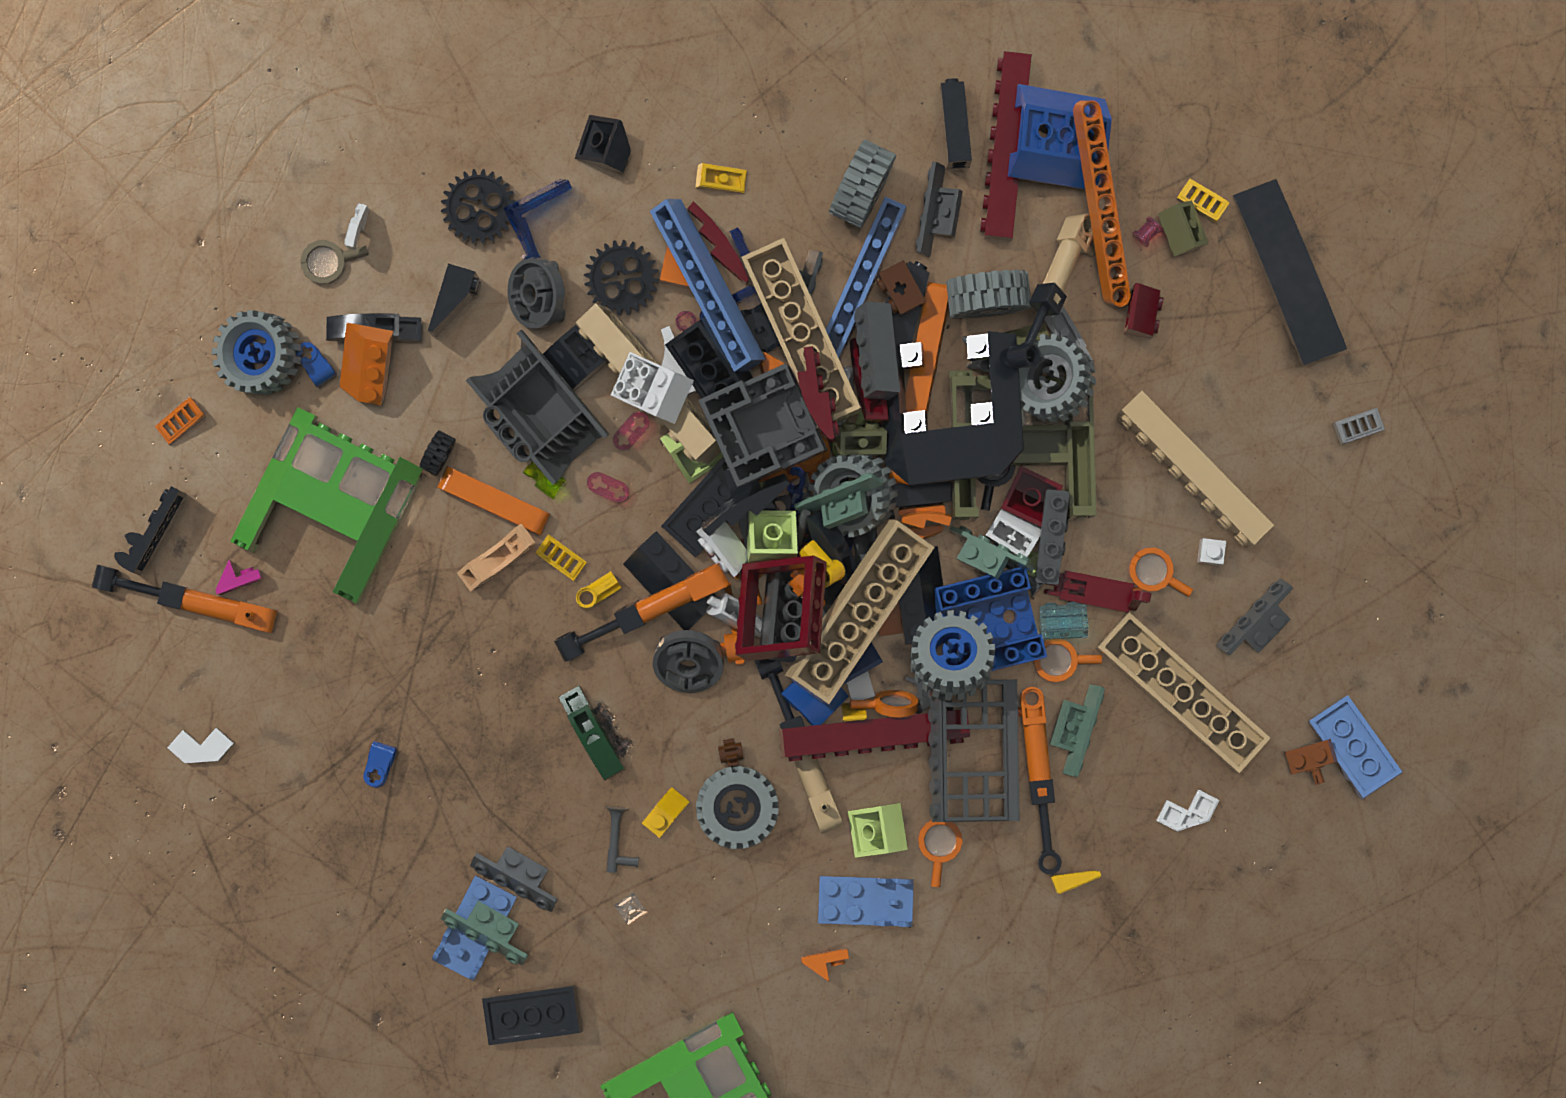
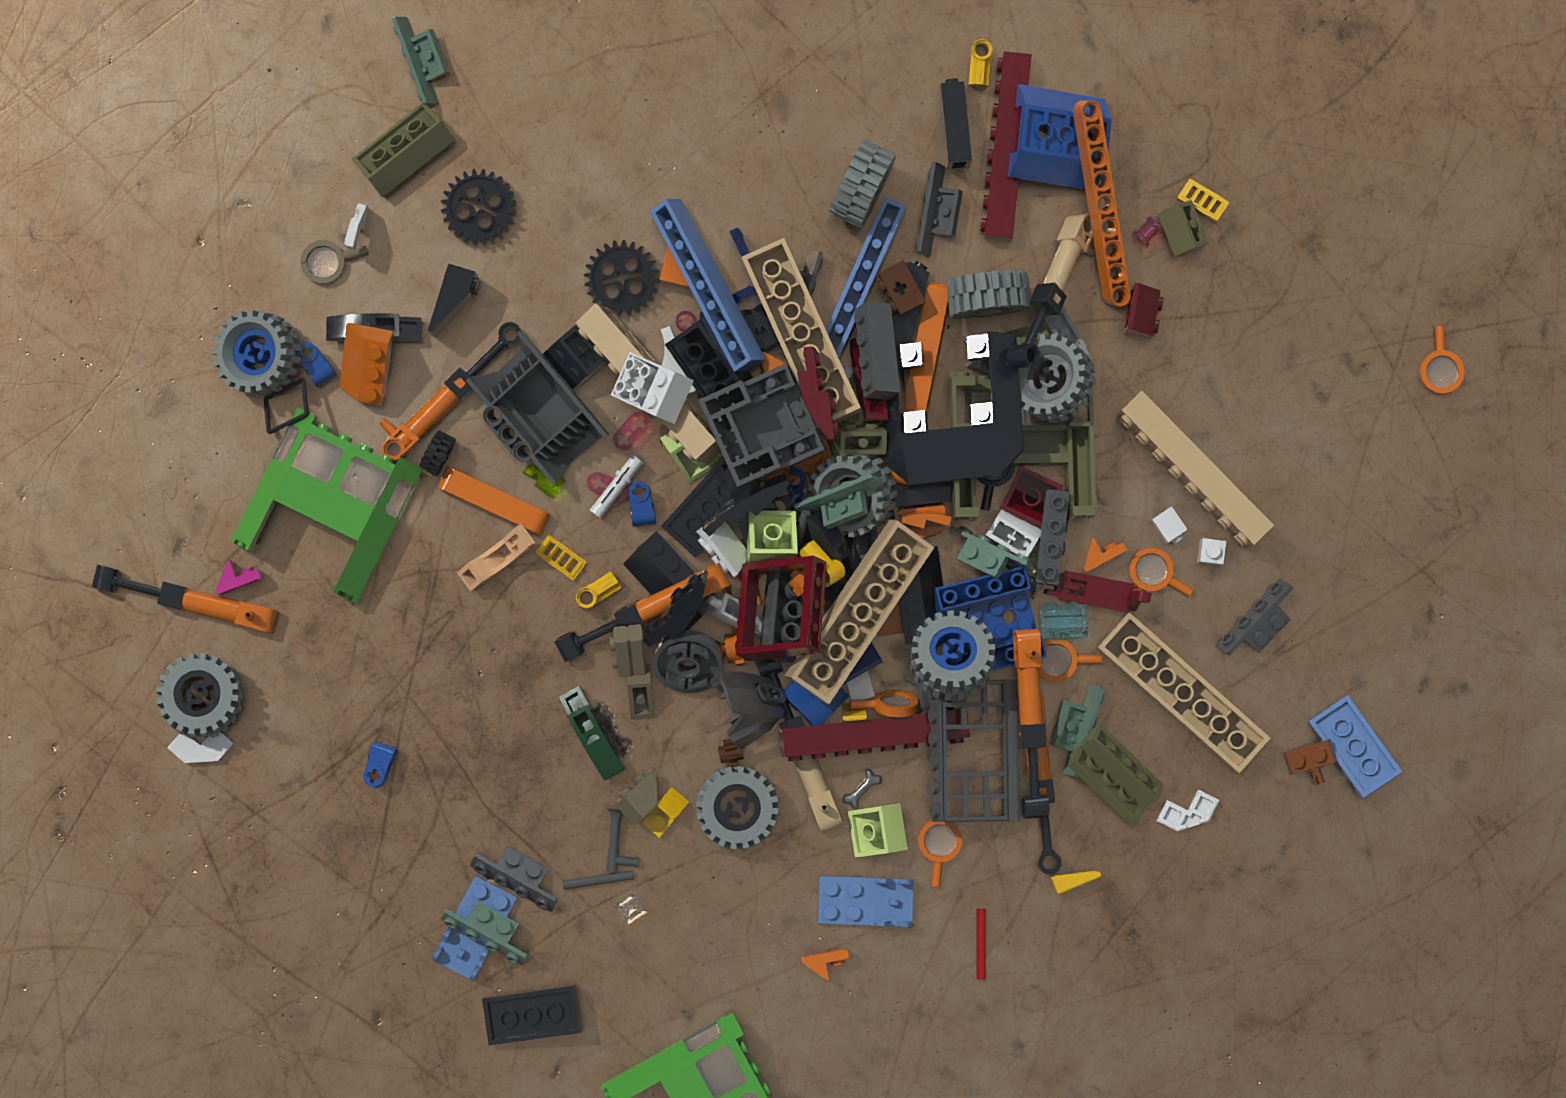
(146, 544): black hinge -> none
(182, 715): none -> light grey wheel
(185, 427): orange slope -> none
(302, 381): none -> black piece
(403, 149): none -> olive slope
(423, 58): none -> sand green bracket
(456, 388): none -> orange piece
(528, 203): clear blue hinge -> none
(549, 290): dark grey piece -> none
(598, 879): none -> dark grey bar
(604, 144): black slope -> none
(622, 478): none -> white pin
(629, 650): none -> dark tan brick
(640, 695): none -> dark tan slope
(640, 797): none -> dark tan slope
(641, 509): none -> blue piece
(681, 610): none -> black slope
(720, 178): yellow slope -> none
(723, 249): dark red slope -> none
(752, 702): none -> flat silver piece
(870, 780): none -> flat silver piece
(980, 66): none -> yellow piece
(981, 944): none -> red bar
(1031, 729): none -> piece
(1095, 556): none -> orange slope
(1115, 774): none -> olive slope
(1169, 526): none -> white brick
(1289, 272): black slope -> none
(1341, 433): light grey slope -> none
(1442, 369): none -> piece

